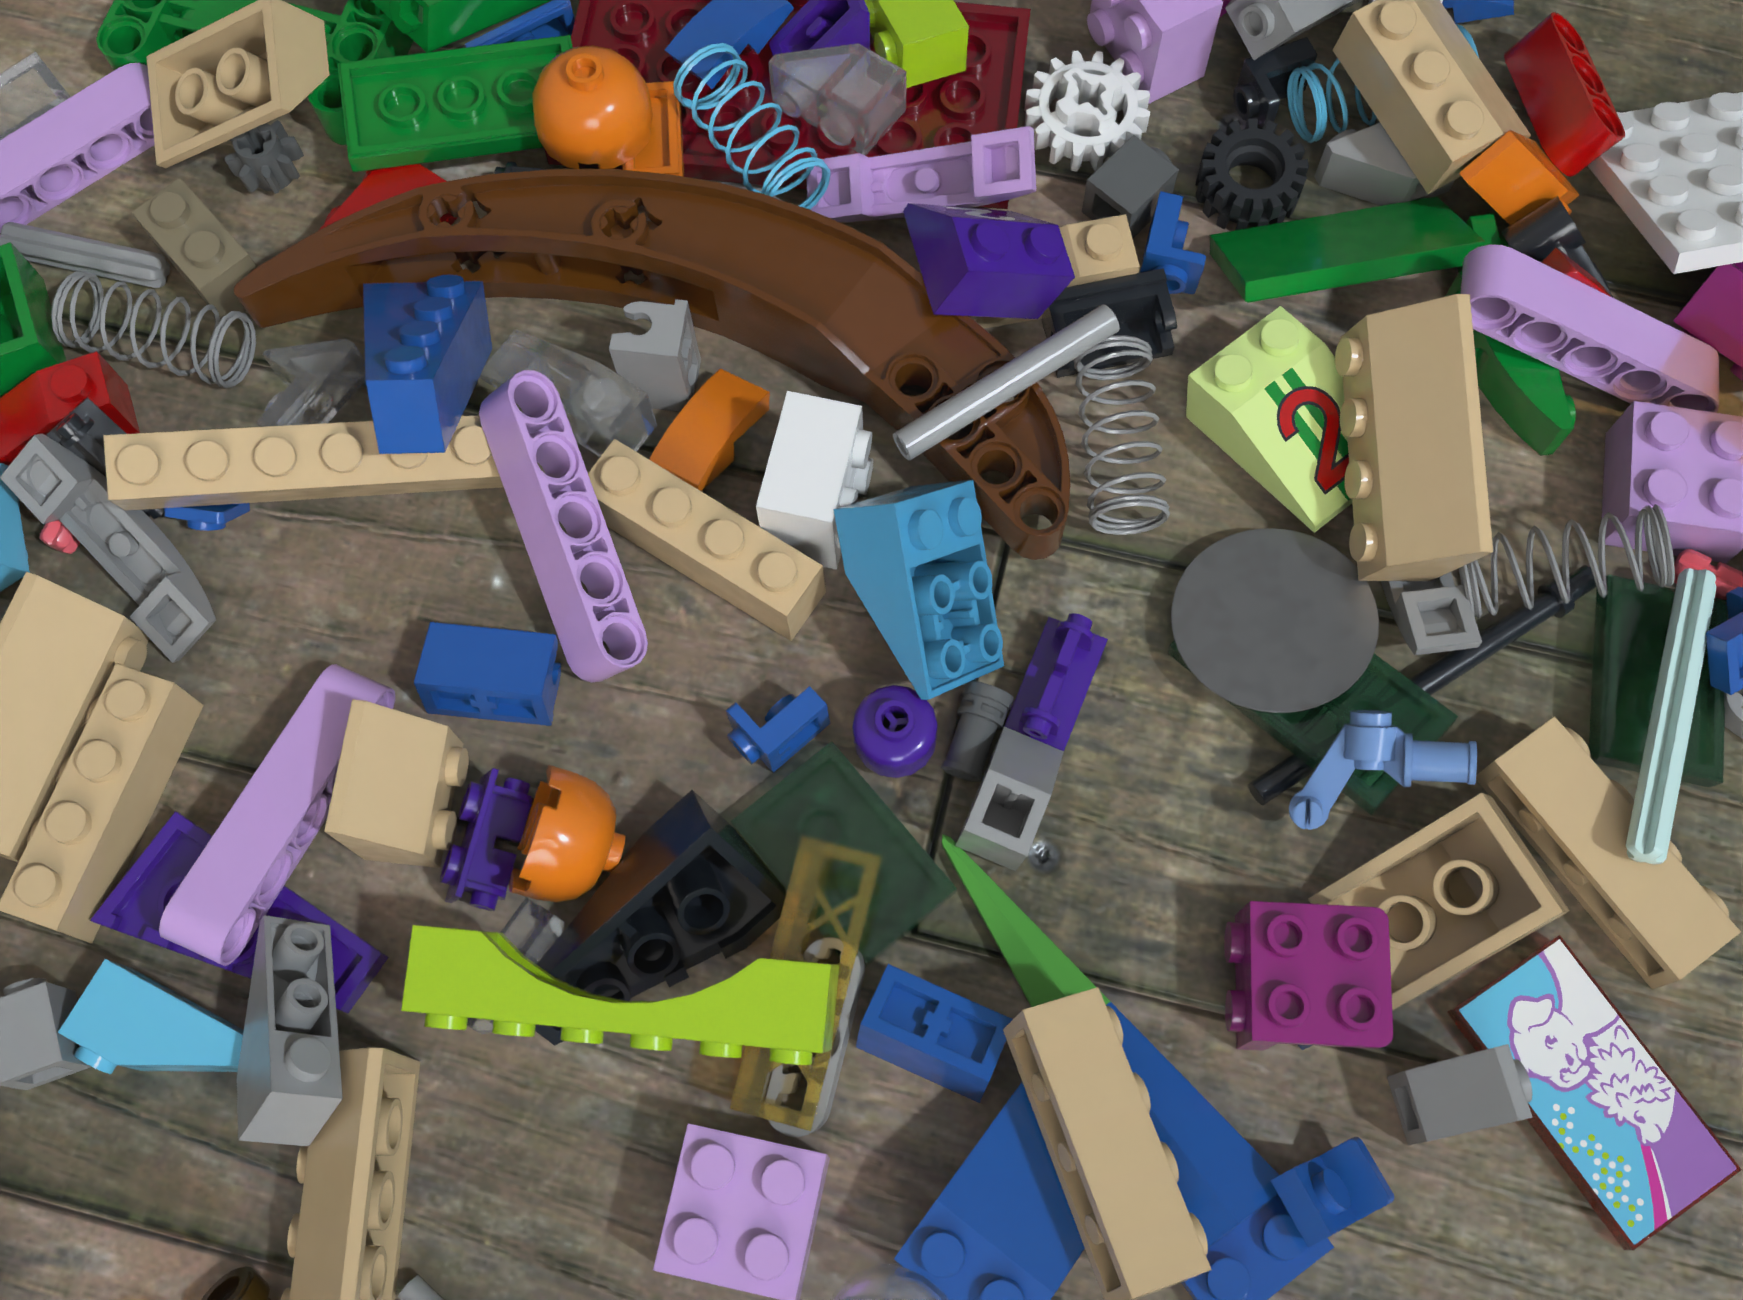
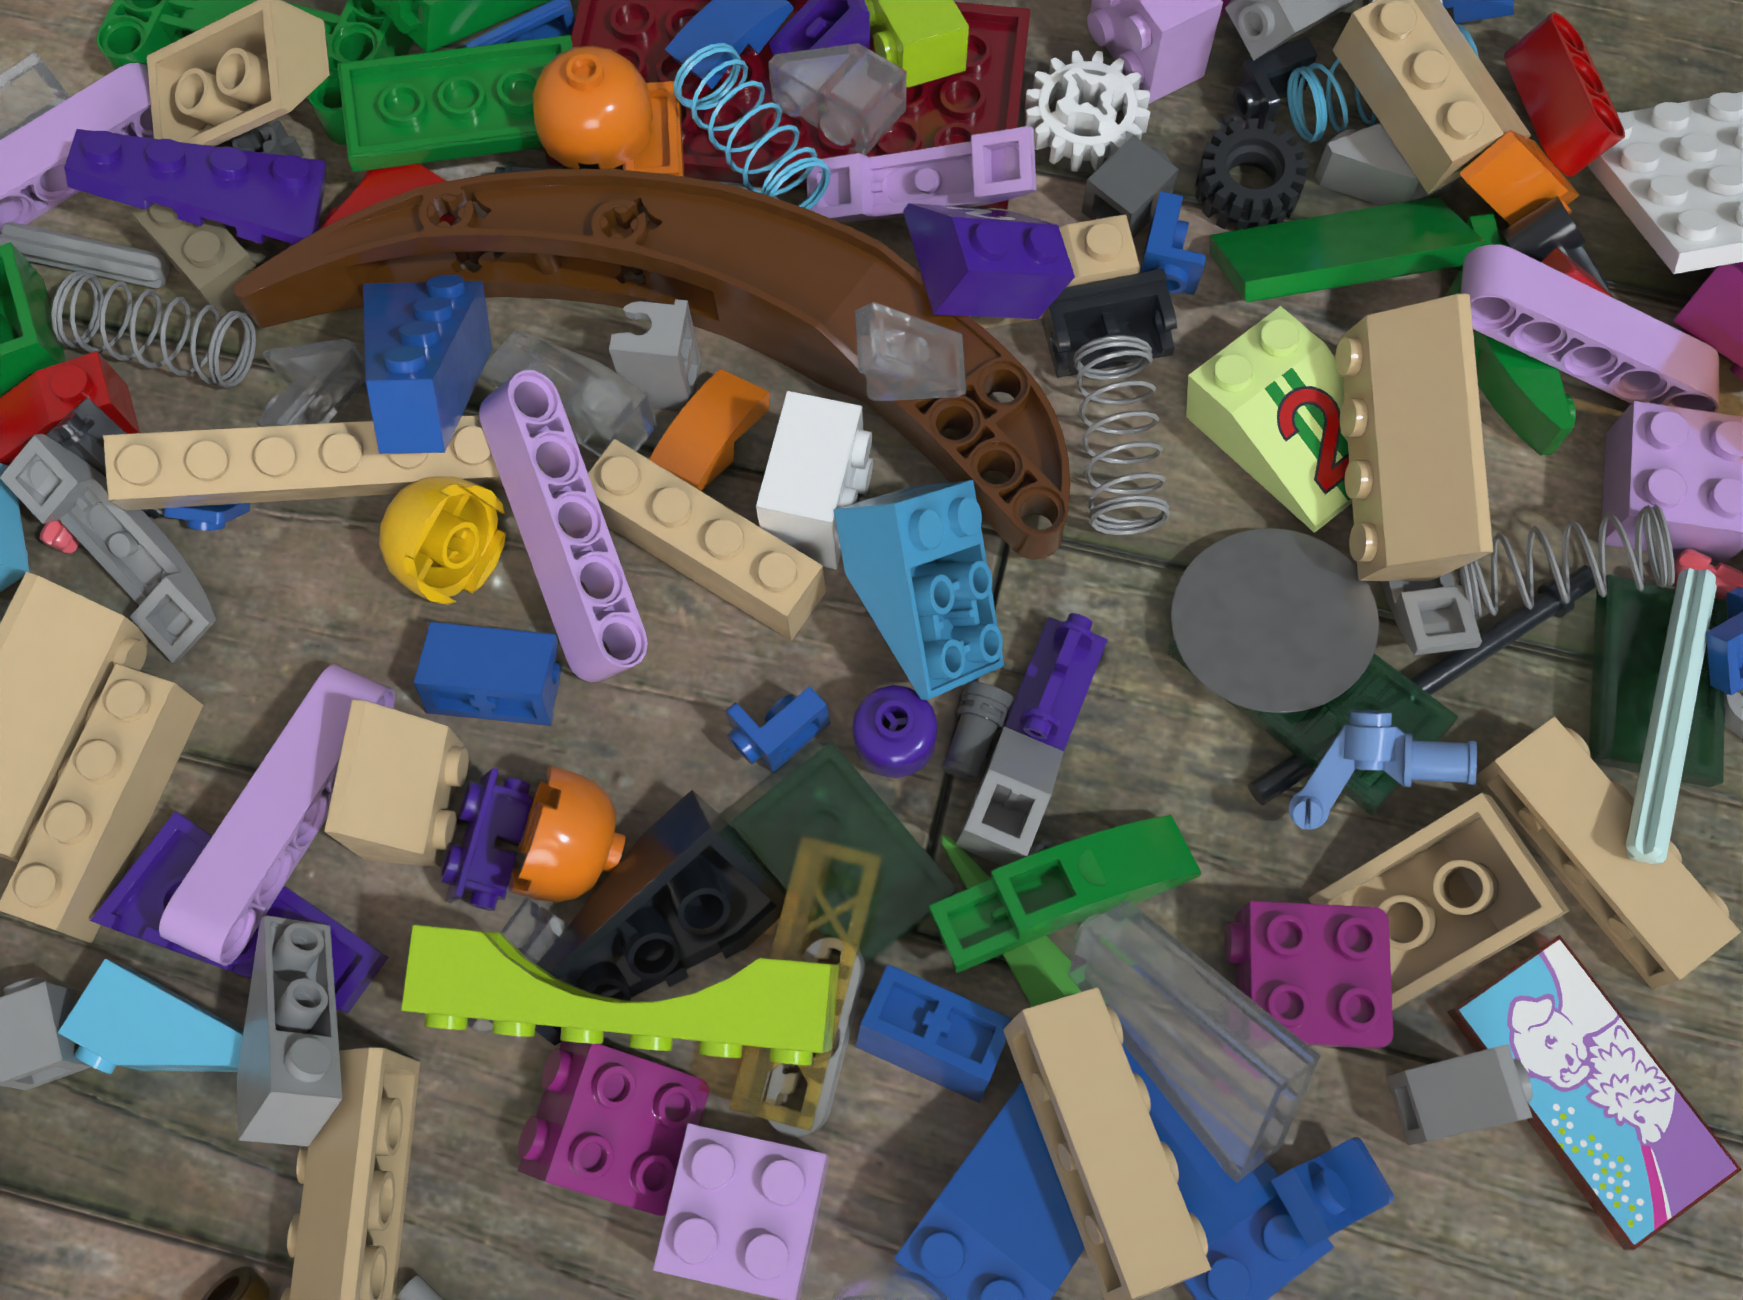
(201, 182): none -> dark purple wing
(442, 537): none -> yellow cylinder
(611, 1125): none -> magenta bracket
(907, 356): none -> clear slope
(1006, 382): light grey piece -> none
(1062, 888): none -> green slope
(1196, 1036): none -> clear slope

